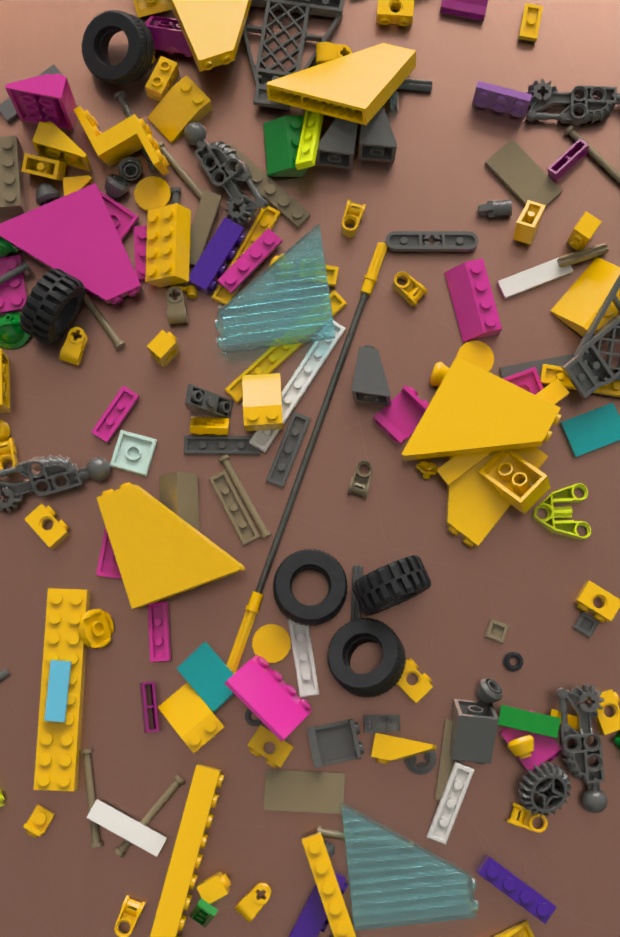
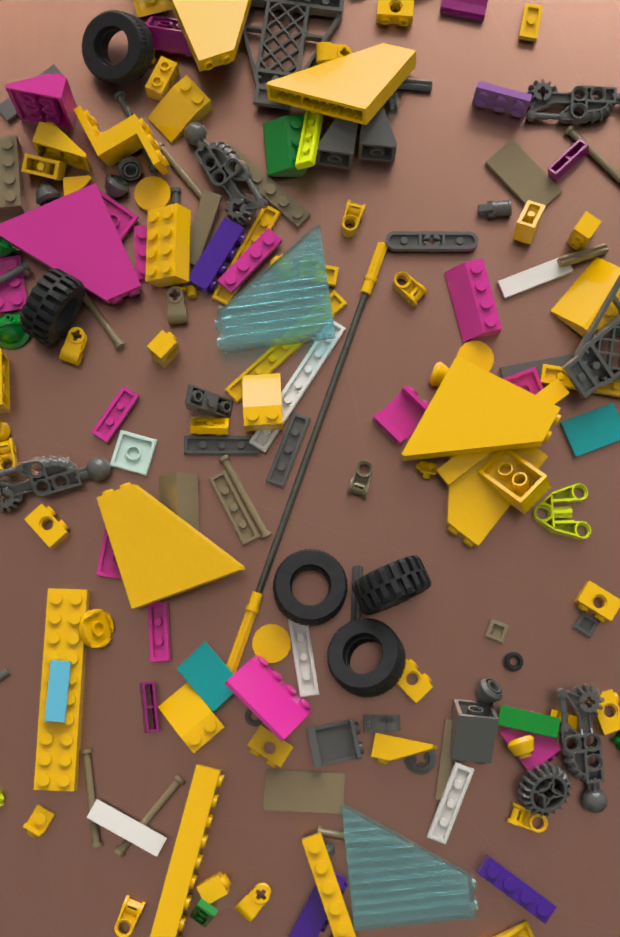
(369, 378): dark grey slope -> none

